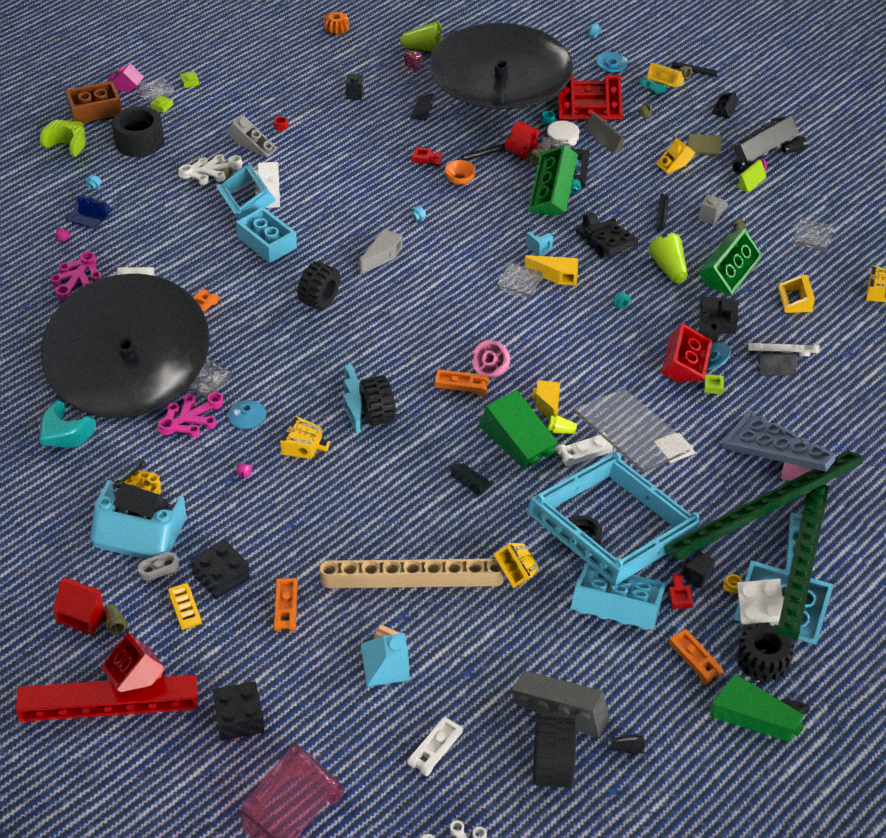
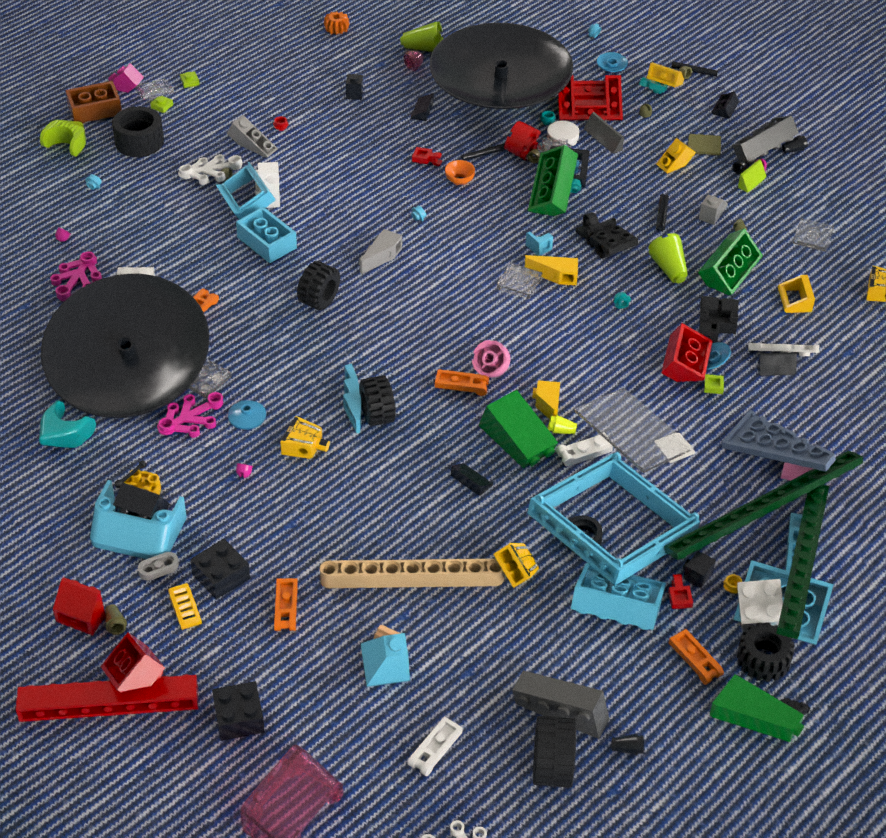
(89, 212): clear blue hinge -> none

